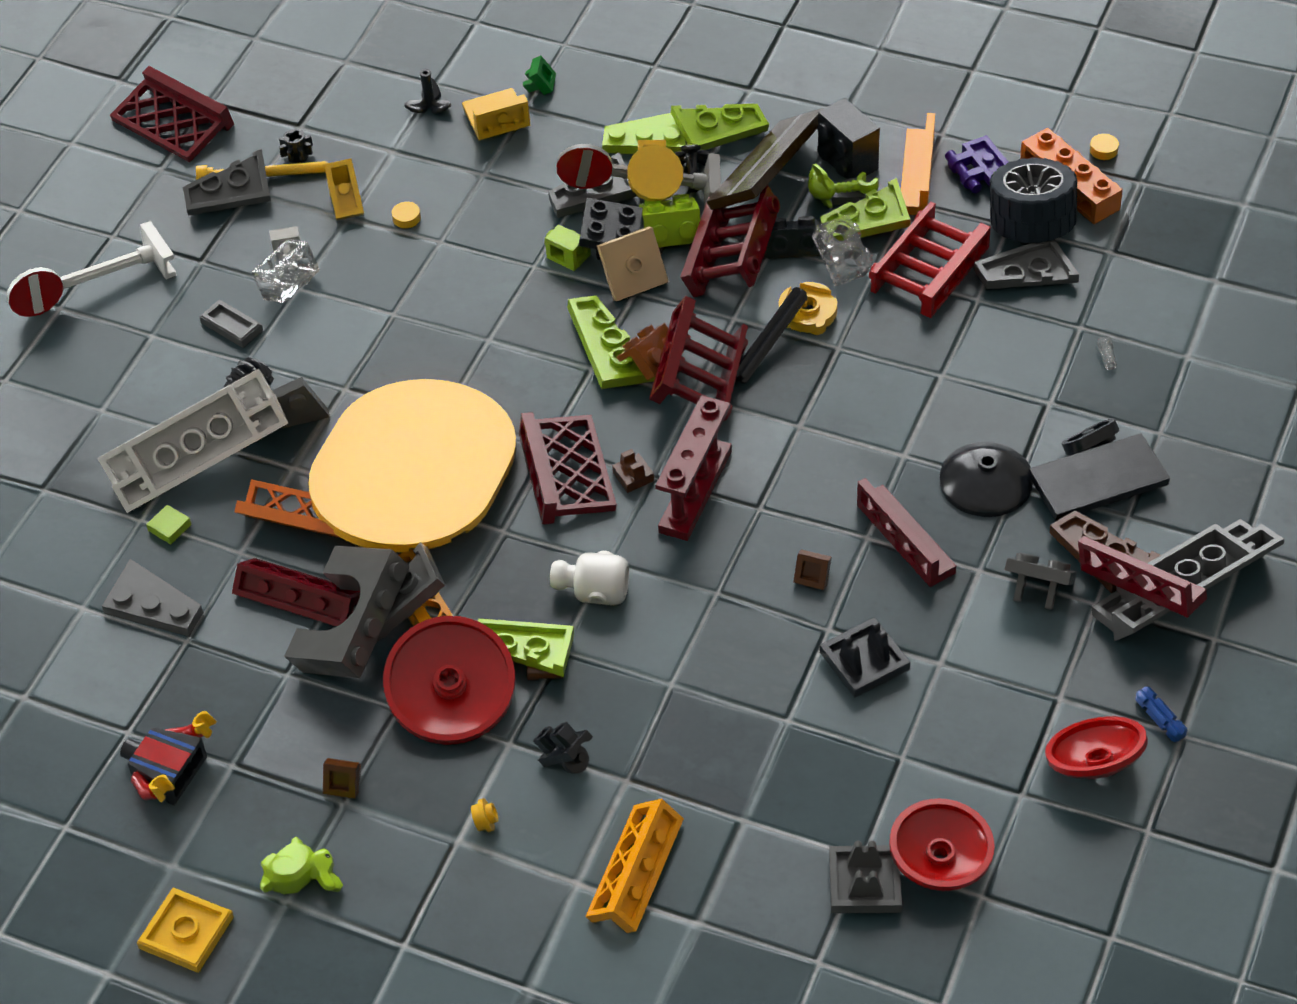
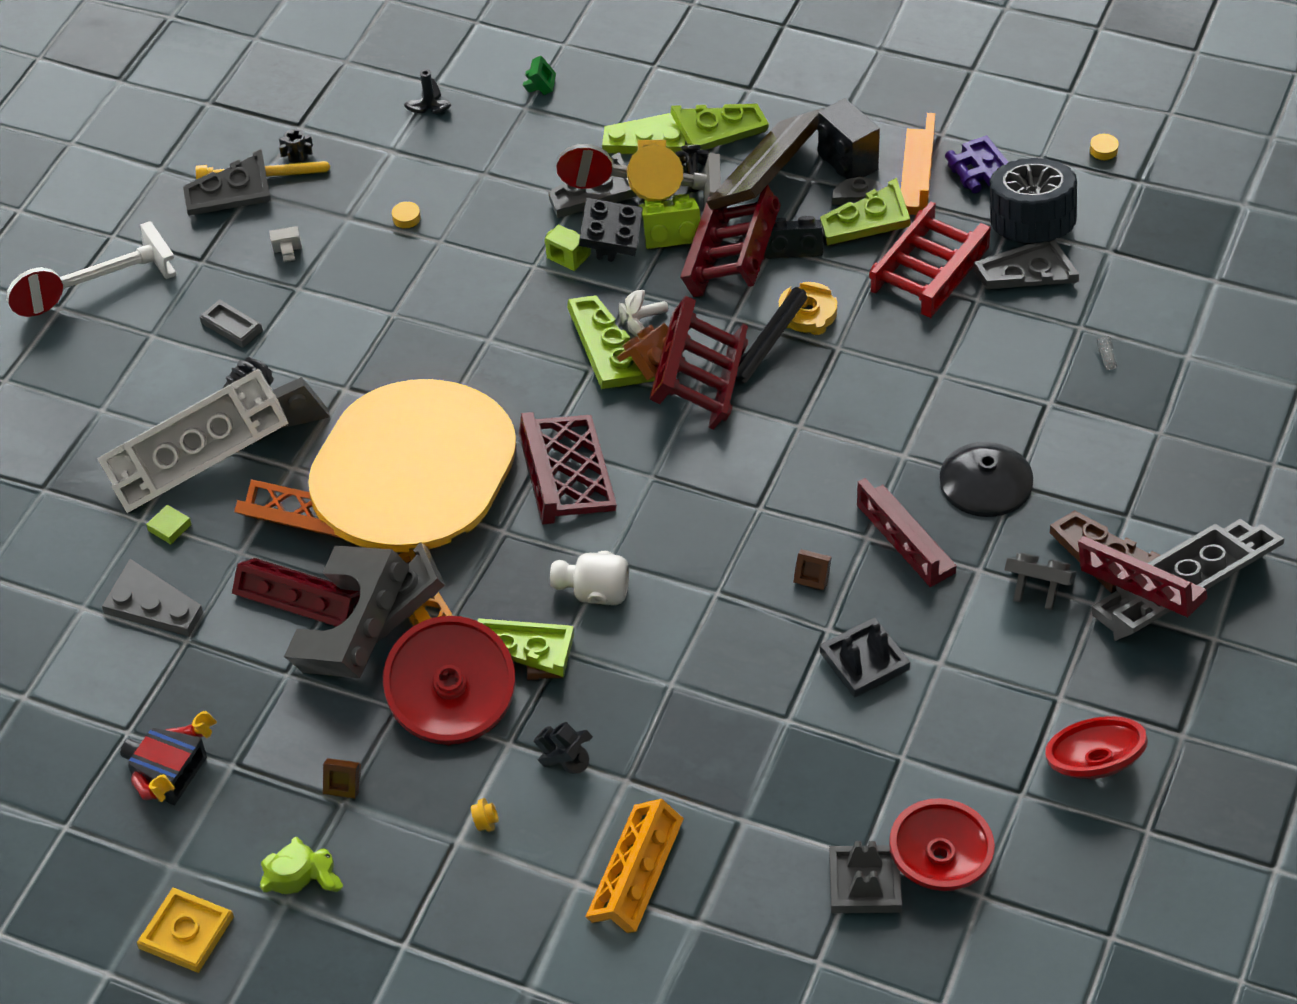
(189, 100): dark red fence -> none
(285, 271): clear brick -> none
(343, 189): yellow slope -> none
(497, 113): yellow bracket -> none
(632, 263): tan plate -> none
(632, 471): reddish brown tile -> none
(635, 311): none -> white plant
(694, 468): dark red fence -> none
(824, 188): lime piece -> none
(835, 251): clear brick -> none
(1096, 193): orange brick -> none
(1099, 433): black plate -> none
(1099, 476): tile -> none
(1161, 714): blue axle -> none

